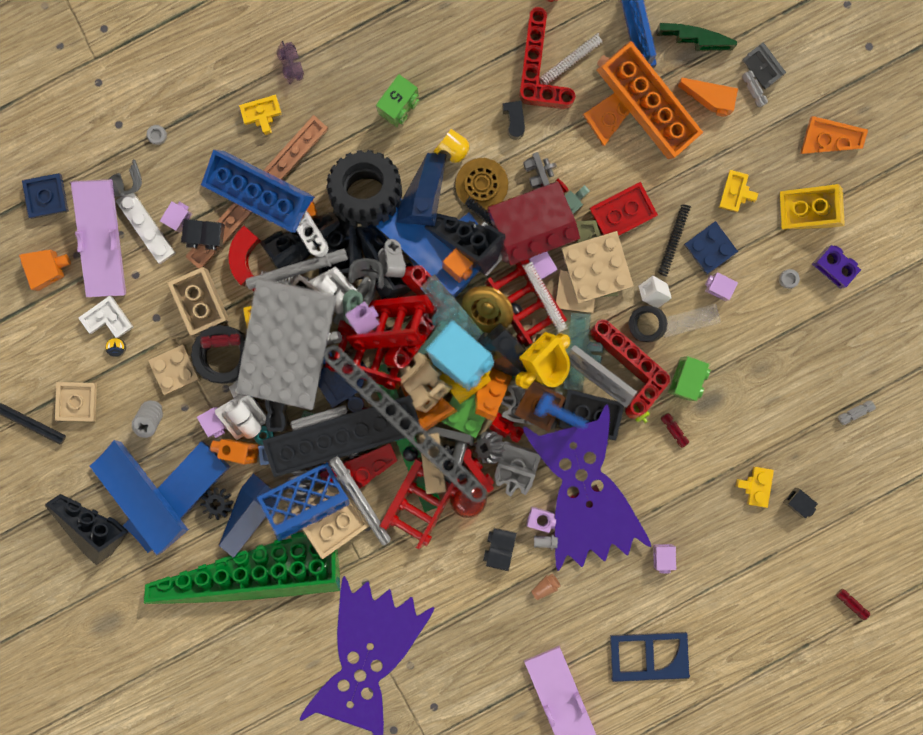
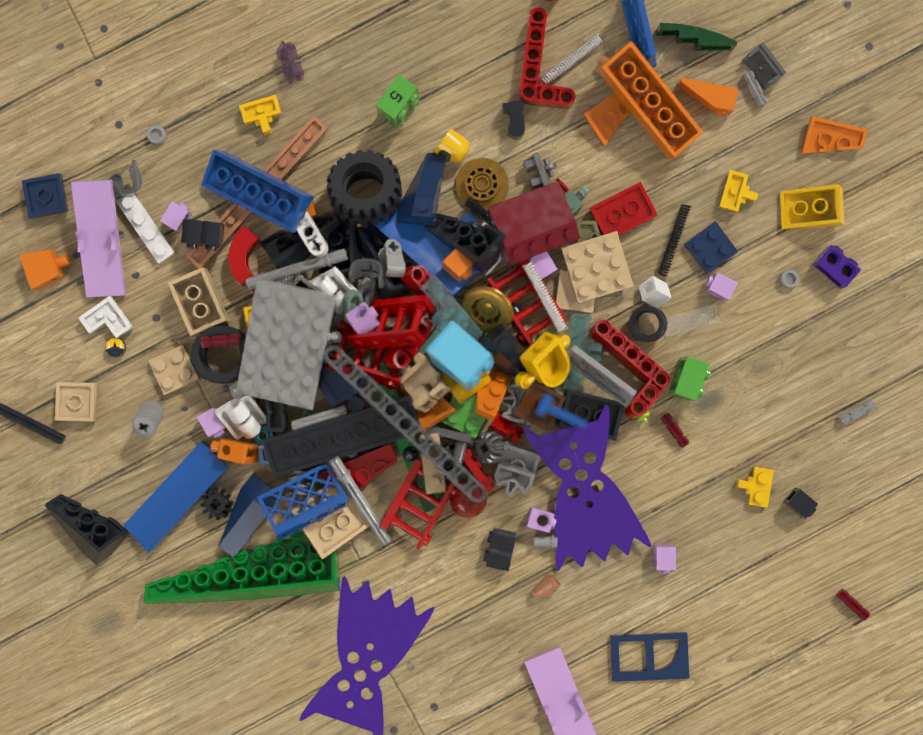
(138, 497): blue arch -> none

